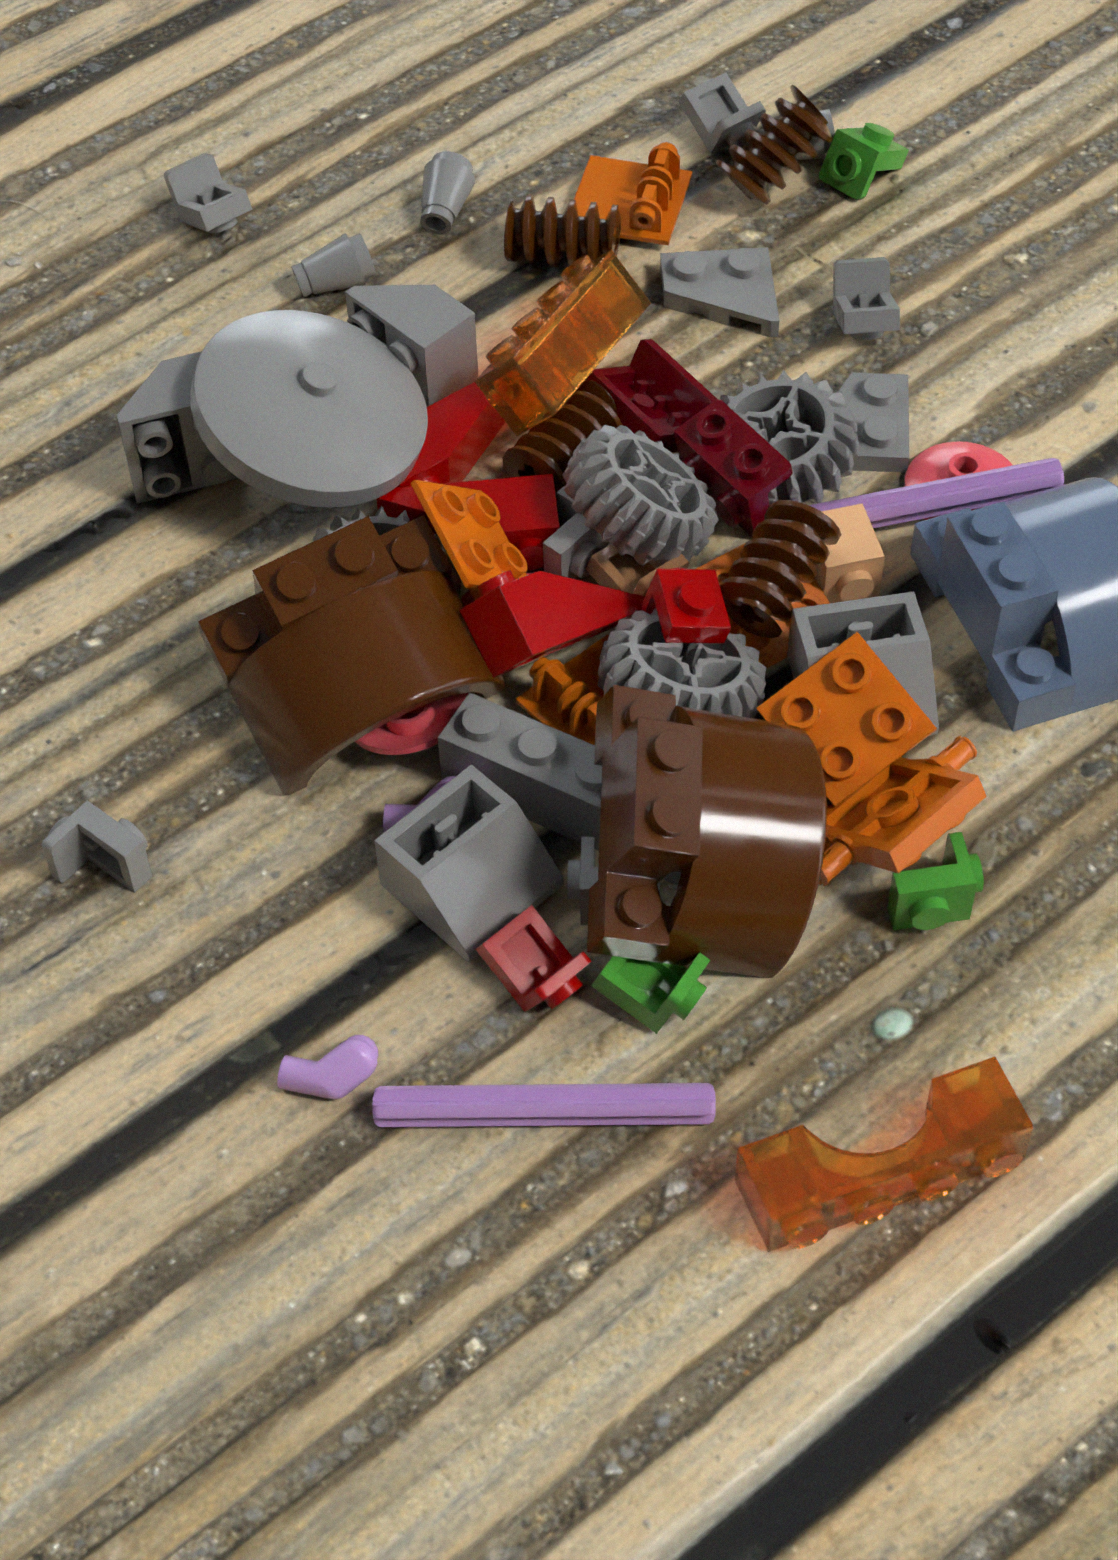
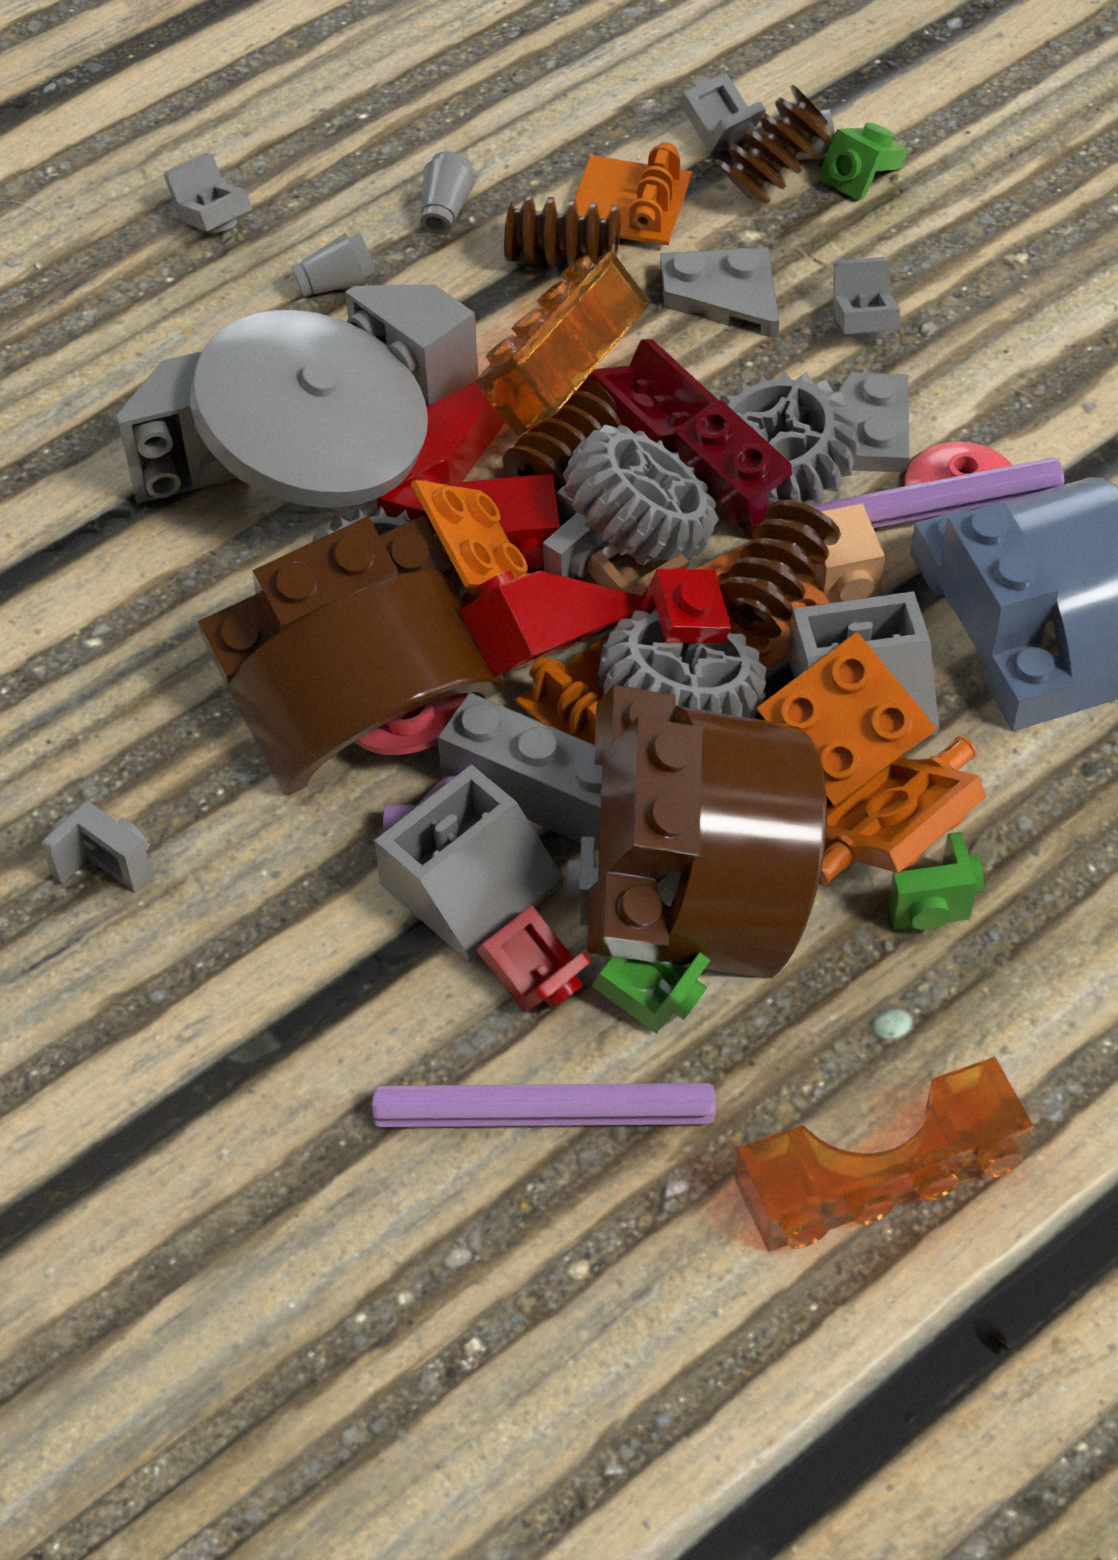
(335, 1073): lavender arm -> none

